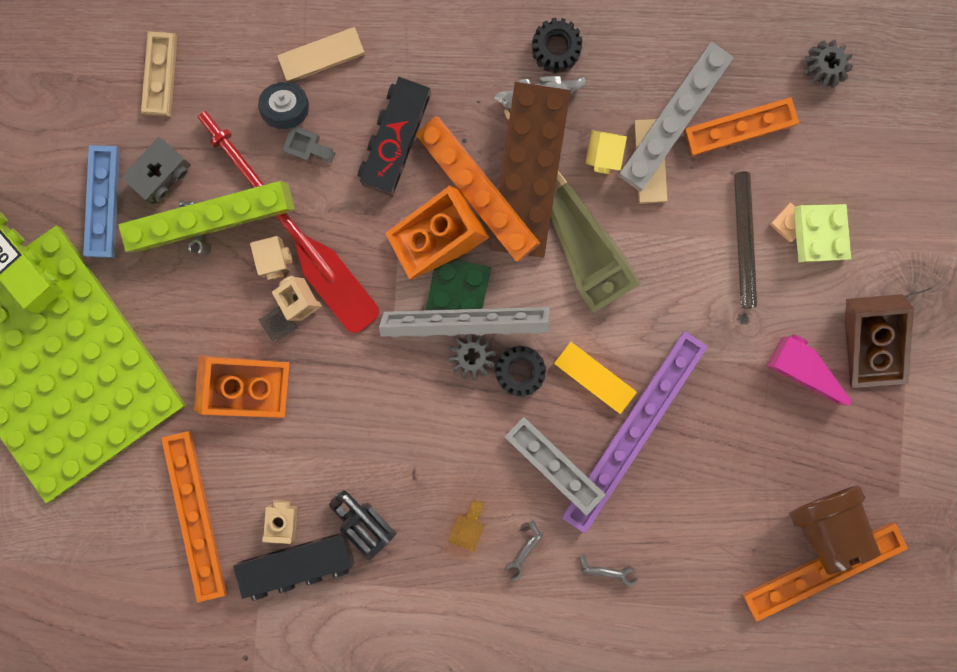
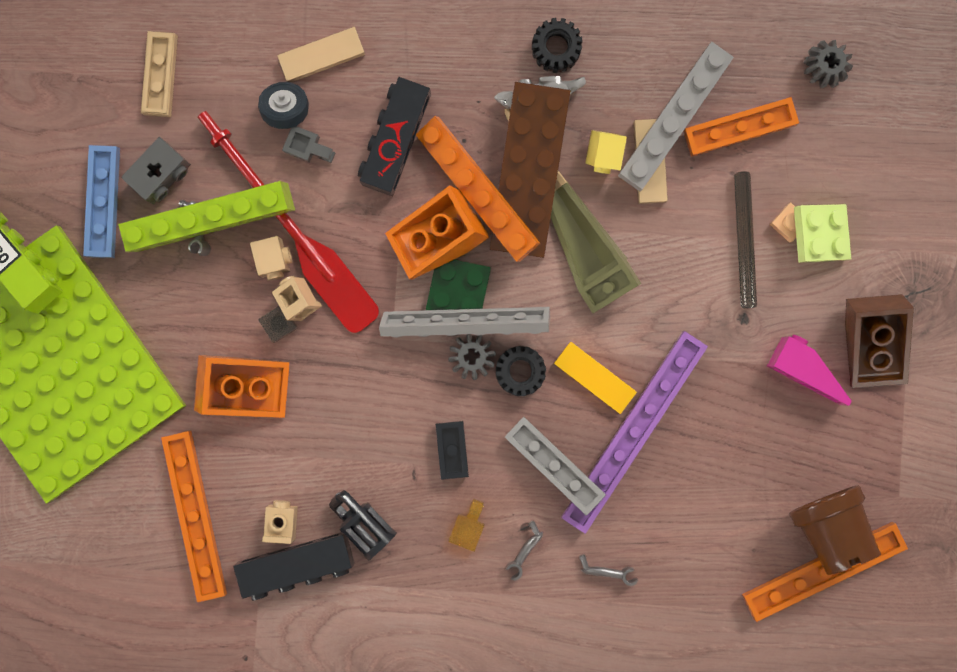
(452, 450): none -> black plate

